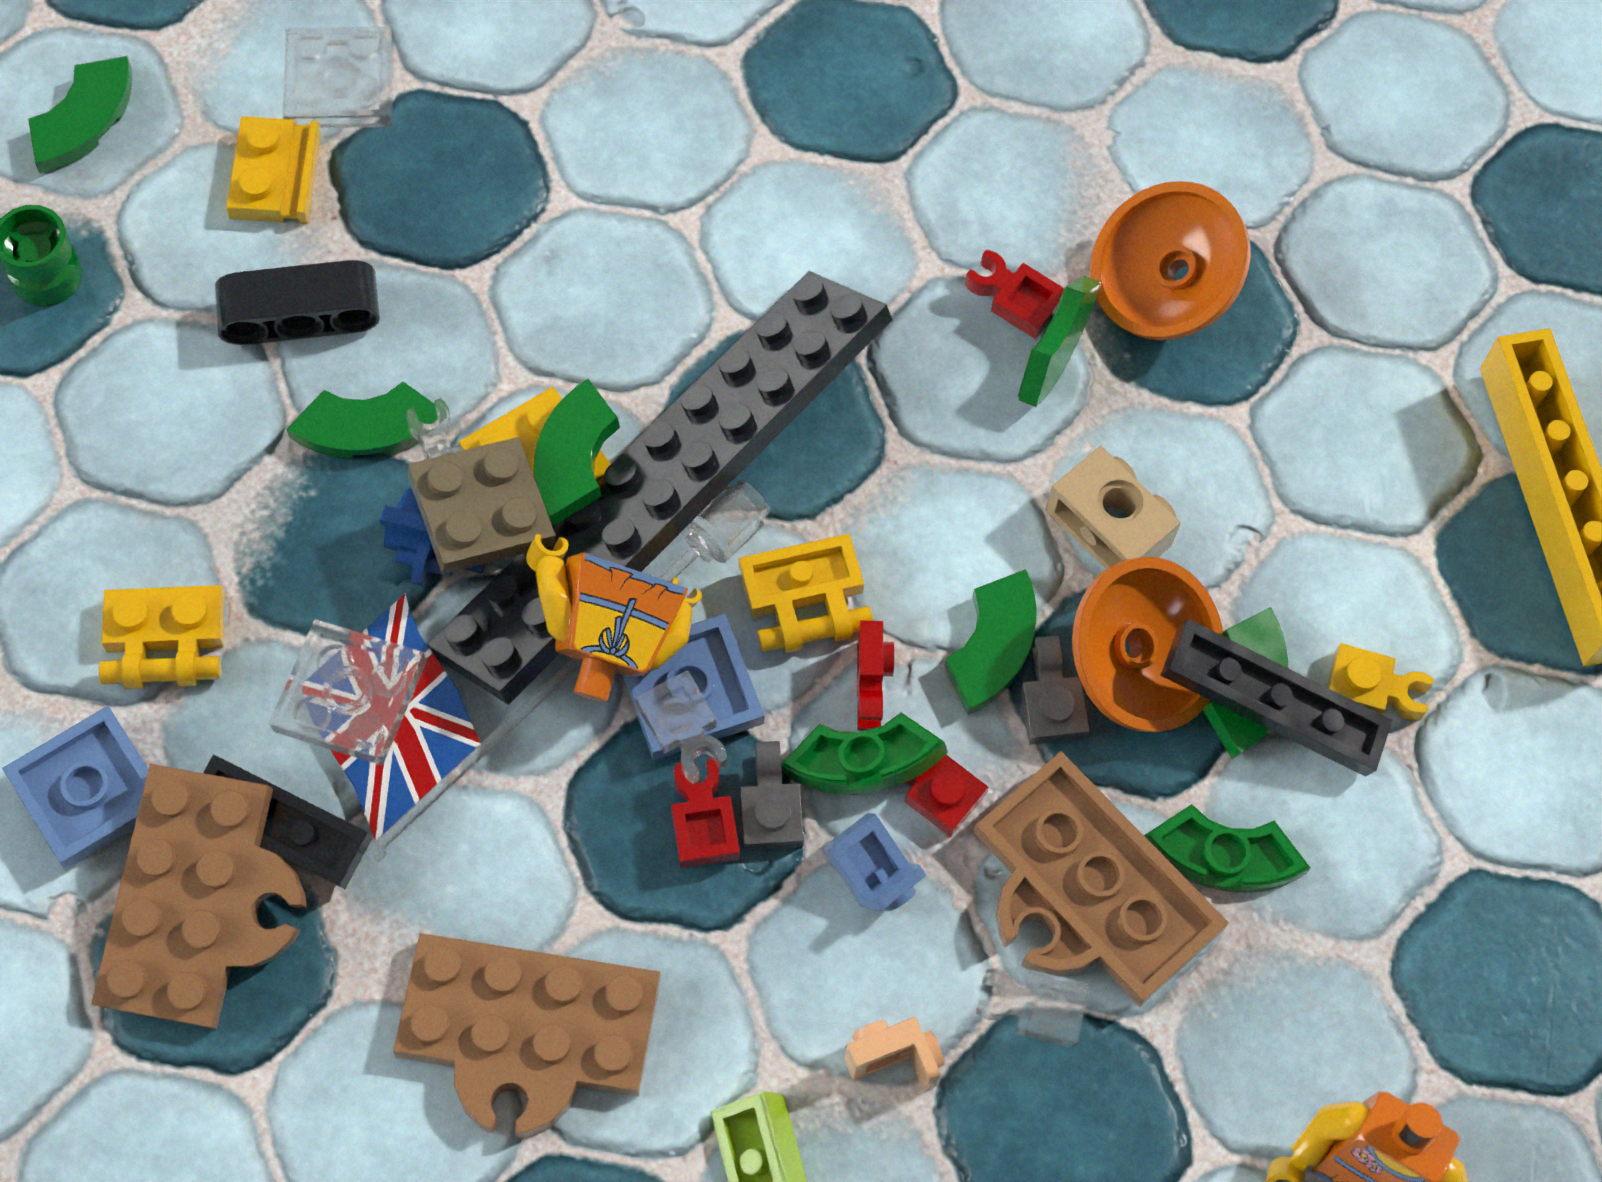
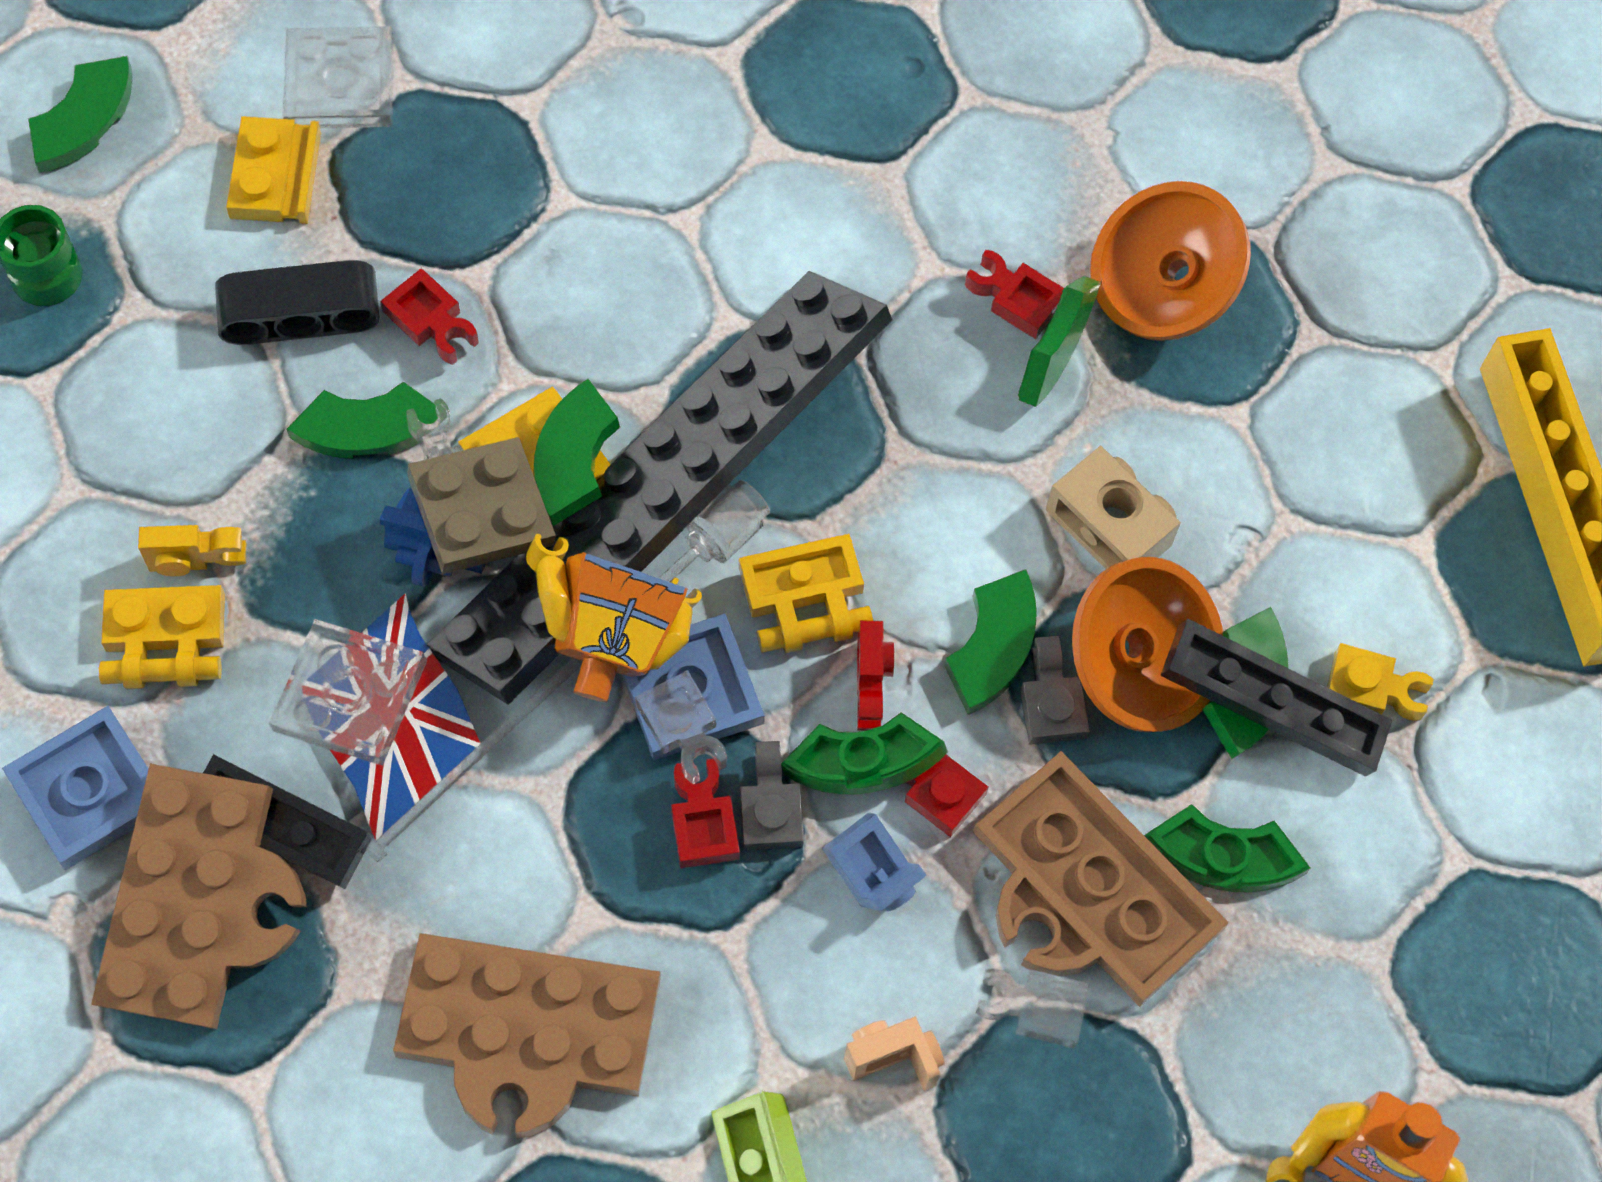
(185, 548): none -> yellow plate
(427, 311): none -> red plate

